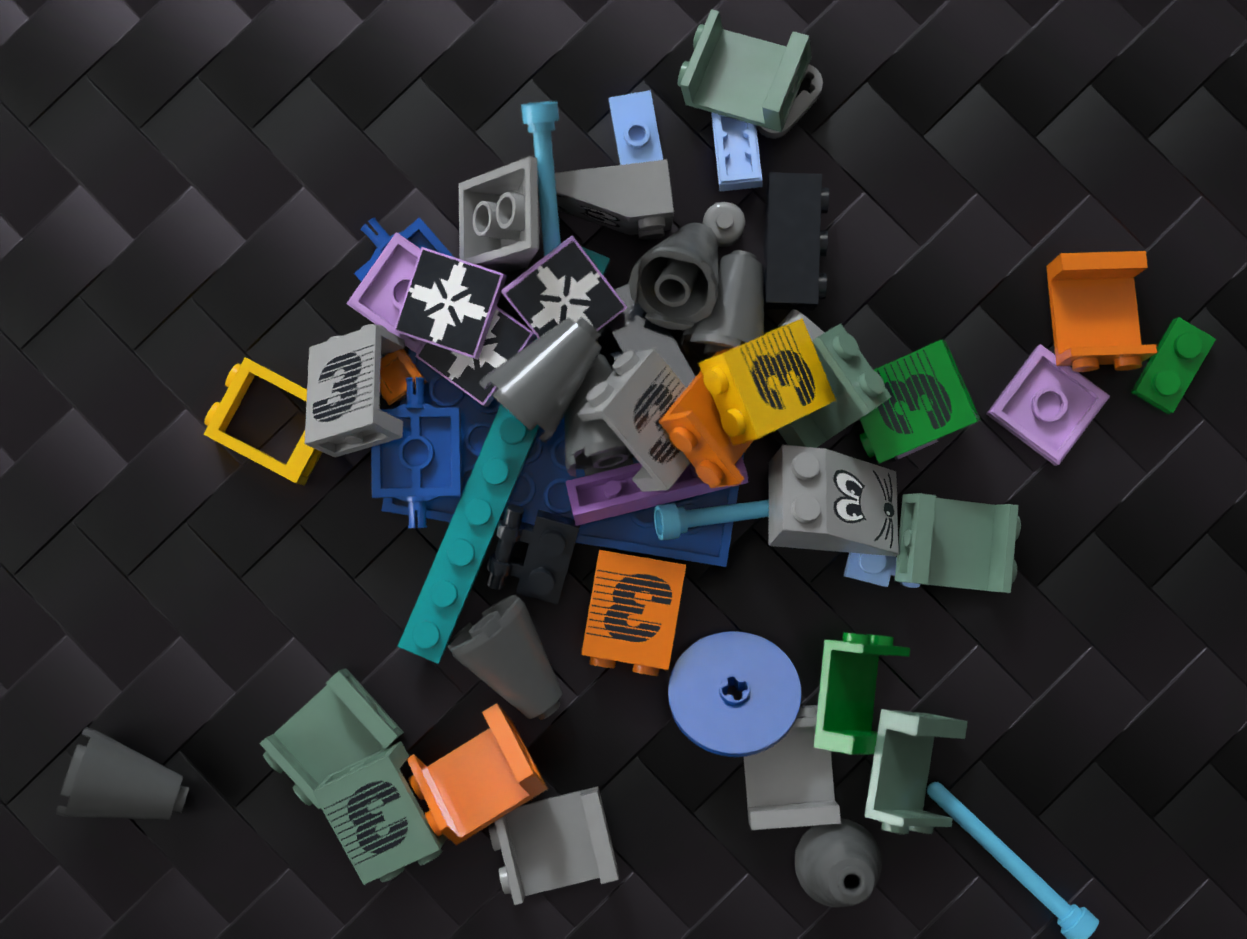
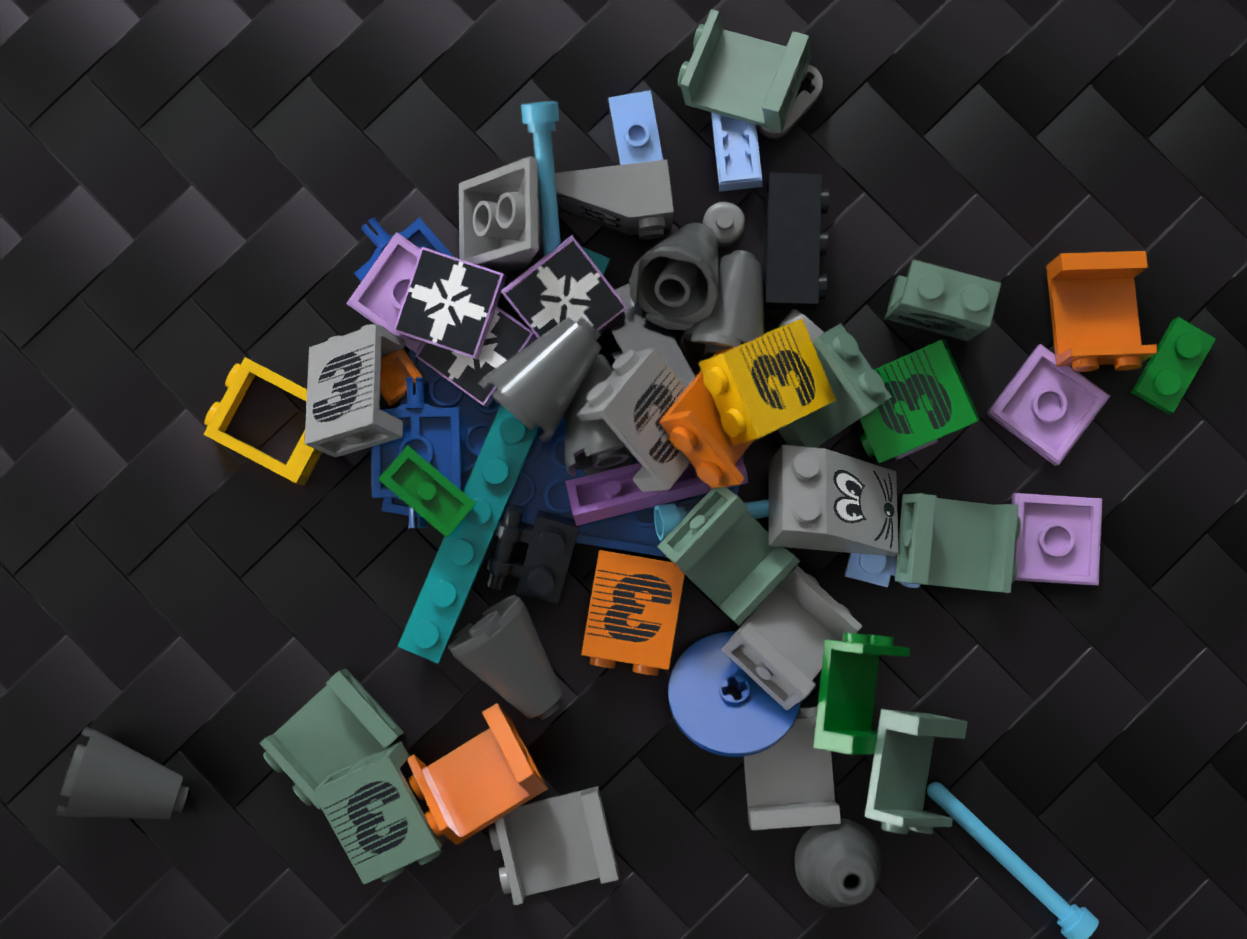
(427, 491): none -> green plate
(728, 554): none -> sand green panel
(786, 637): none -> light grey panel
(943, 301): none -> sand green panel
(1058, 539): none -> lavender tile

